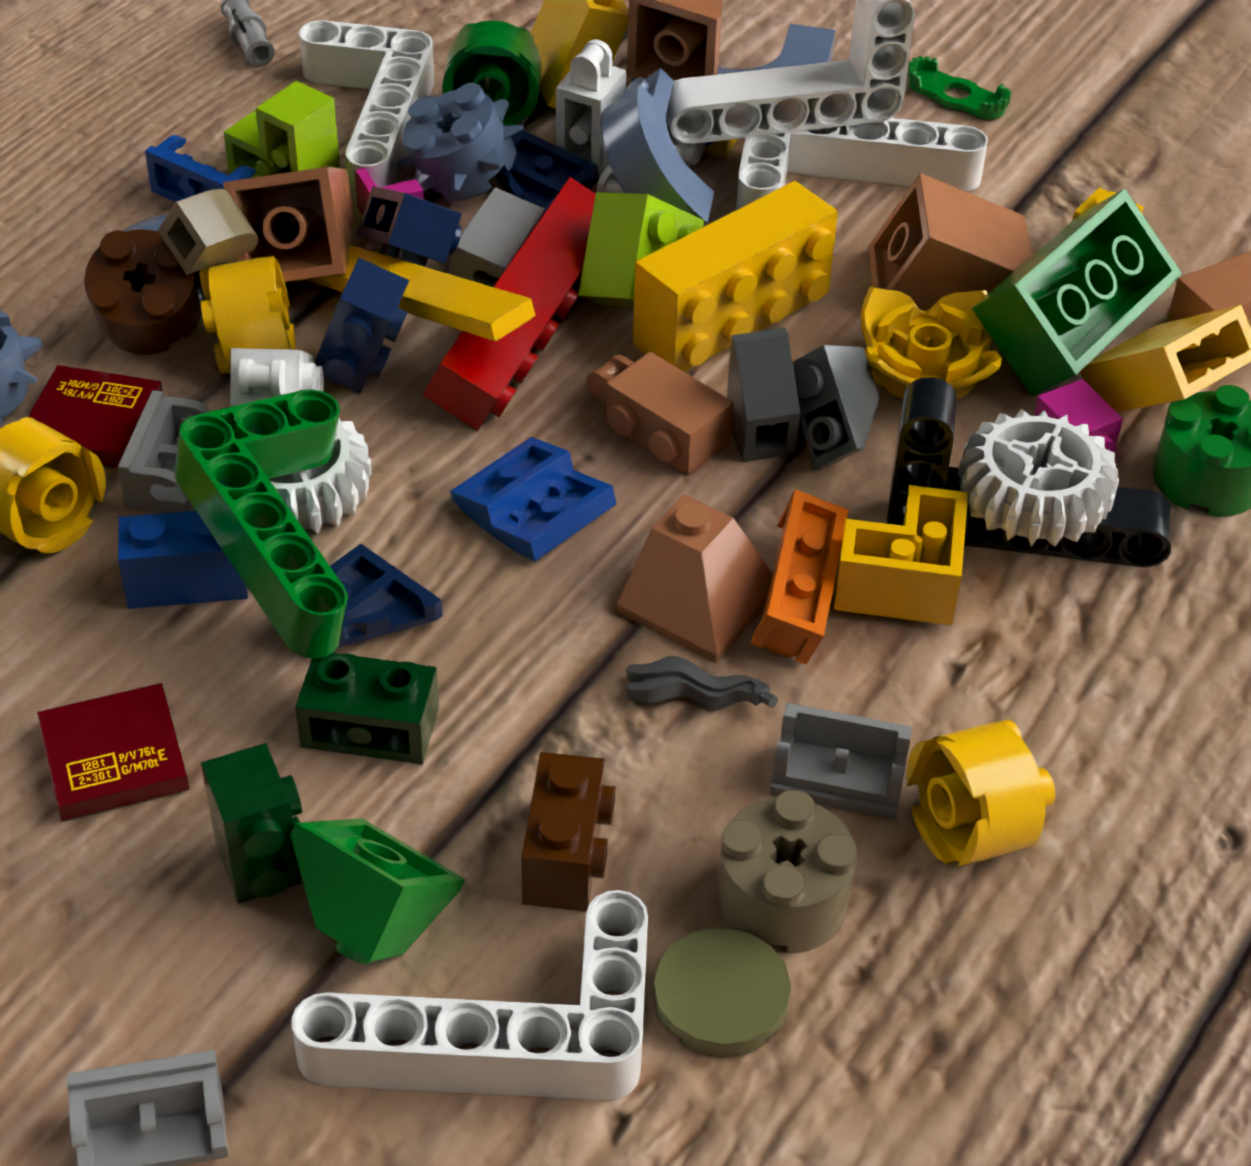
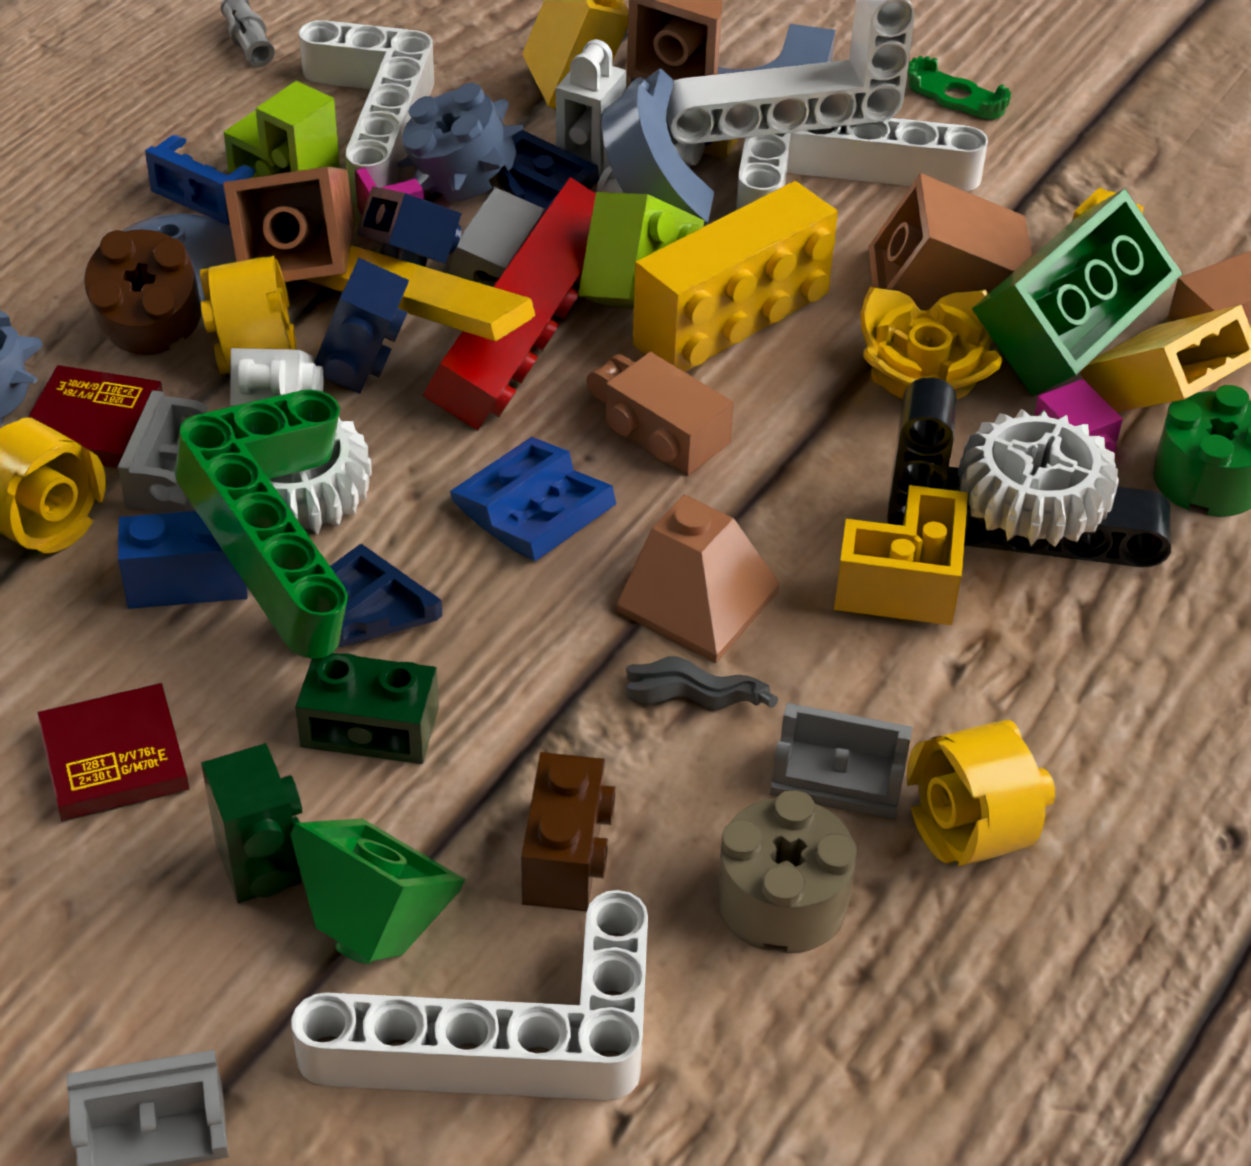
(207, 231): dark tan brick -> none
(500, 61): green brick -> none
(722, 991): olive tile -> none
(763, 395): dark grey slope -> none
(802, 577): orange container -> none
(835, 402): dark grey slope -> none

